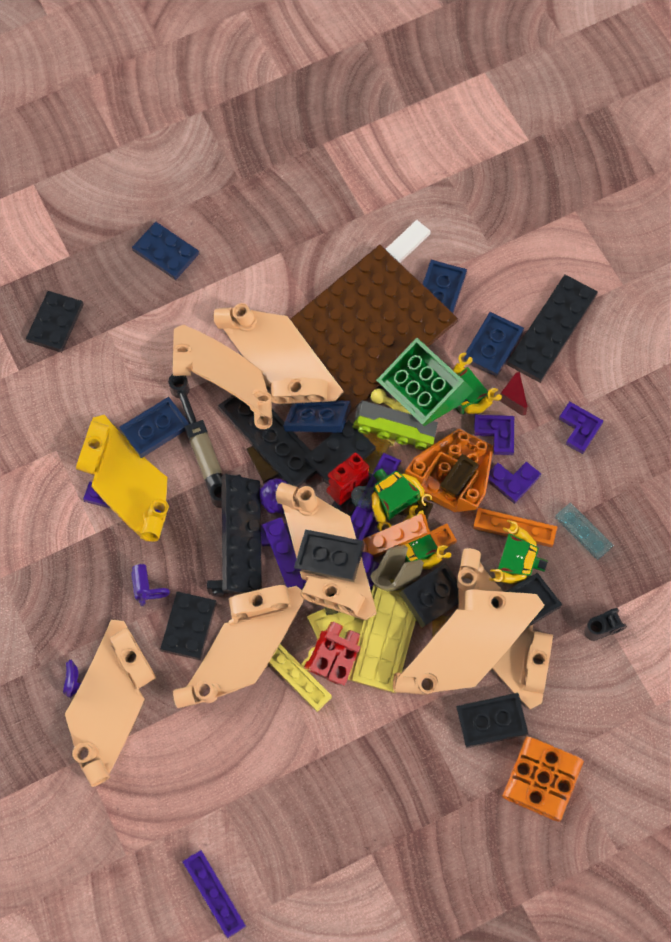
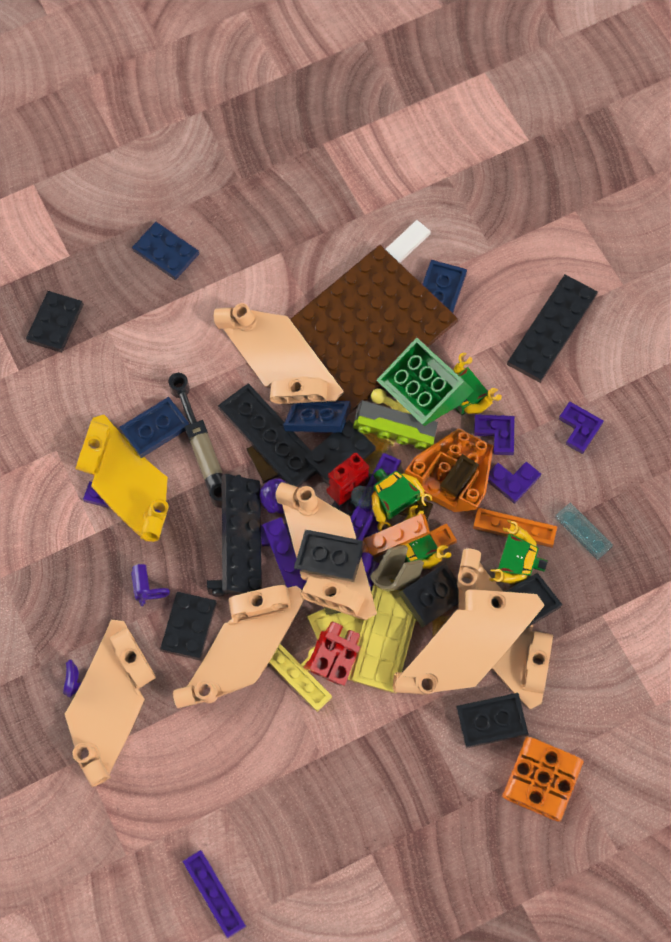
(223, 367): light nougat panel -> none
(493, 343): dark blue plate -> none
(514, 395): dark red slope -> none
(608, 623): black piece -> none

